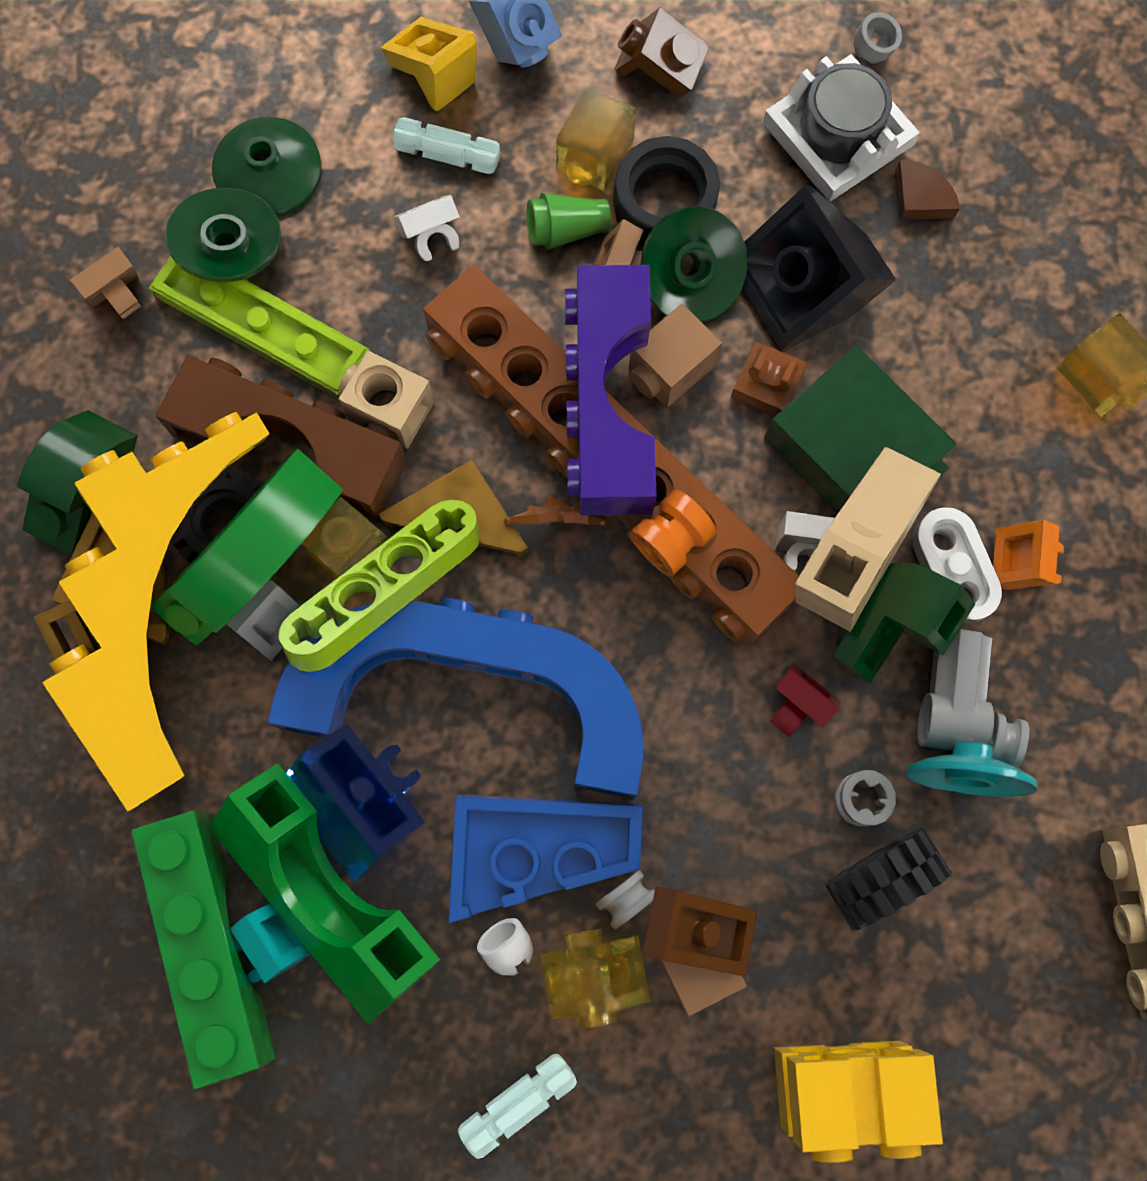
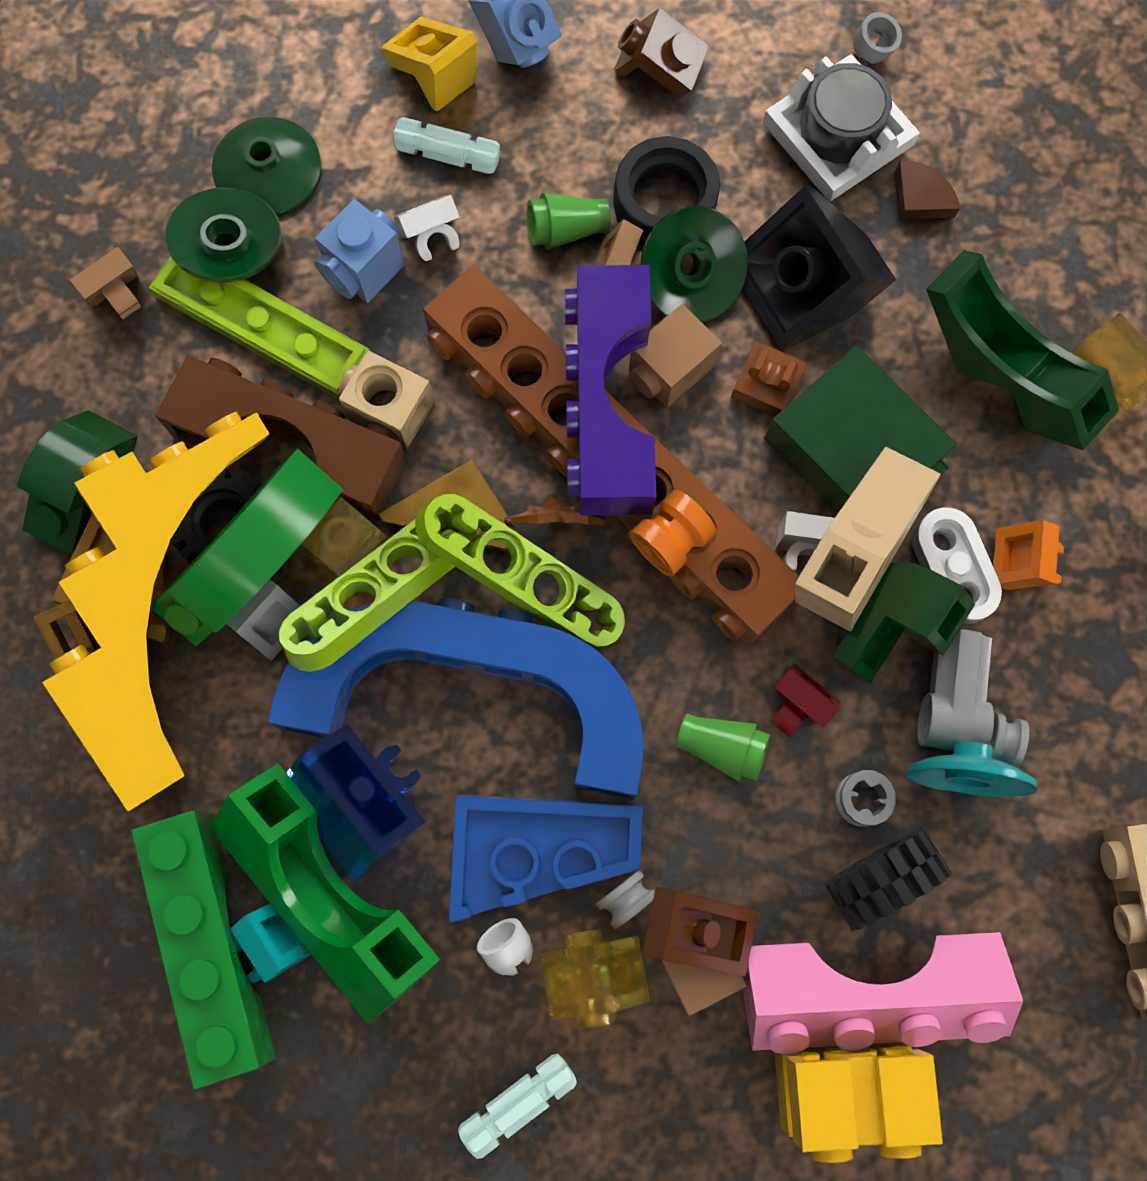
(359, 251): none -> medium blue brick
(525, 566): none -> lime beam
(595, 138): clear yellow brick -> none
(725, 744): none -> bright green cone
(803, 1003): none -> bright pink arch
(995, 344): none -> dark green arch

